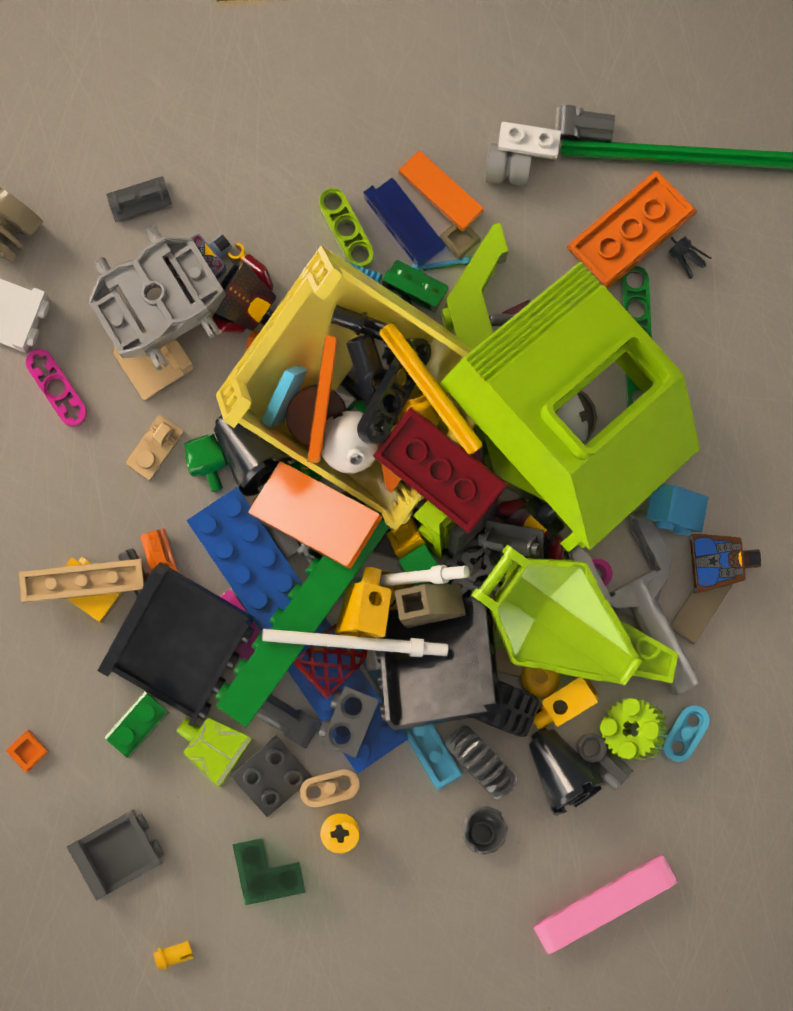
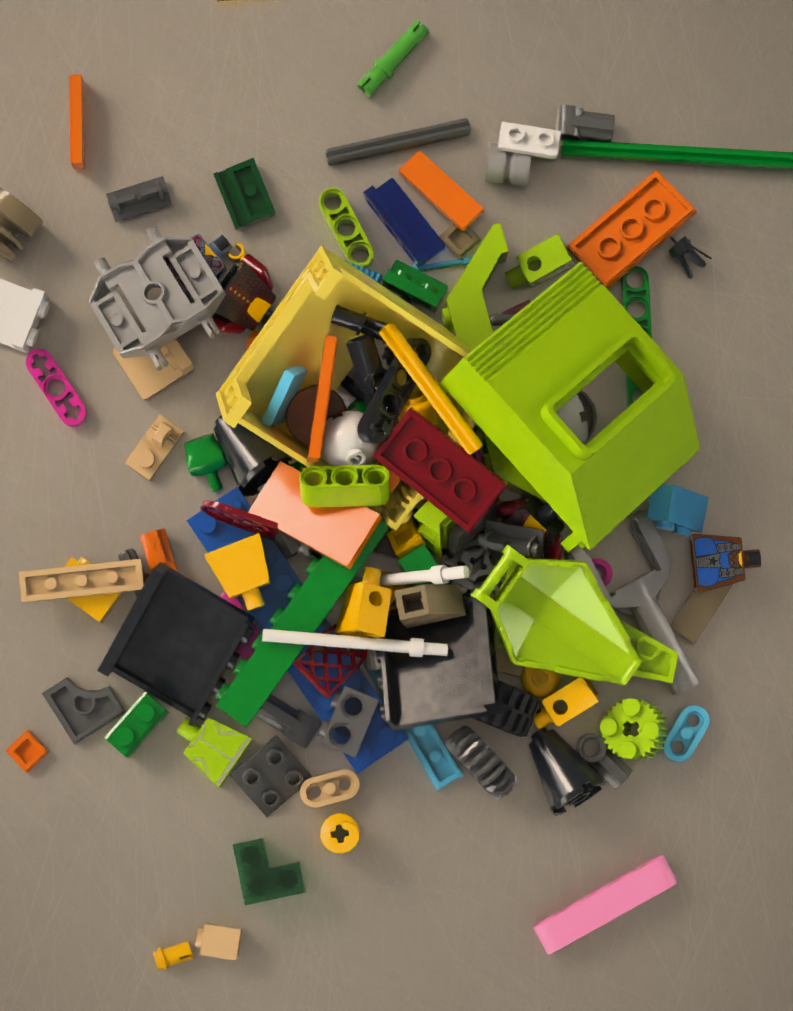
(77, 121): none -> orange tile
(82, 710): none -> dark grey tile
(116, 854): dark grey panel -> none
(219, 941): none -> tan brick
(233, 517): none -> dark red window
(242, 570): none -> yellow torso
(244, 194): none -> dark green plate
(345, 486): none -> lime beam
(384, 67): none -> bright green pin
(398, 141): none -> dark grey axle
(484, 830): dark grey hair -> none
(554, 261): none -> lime torso

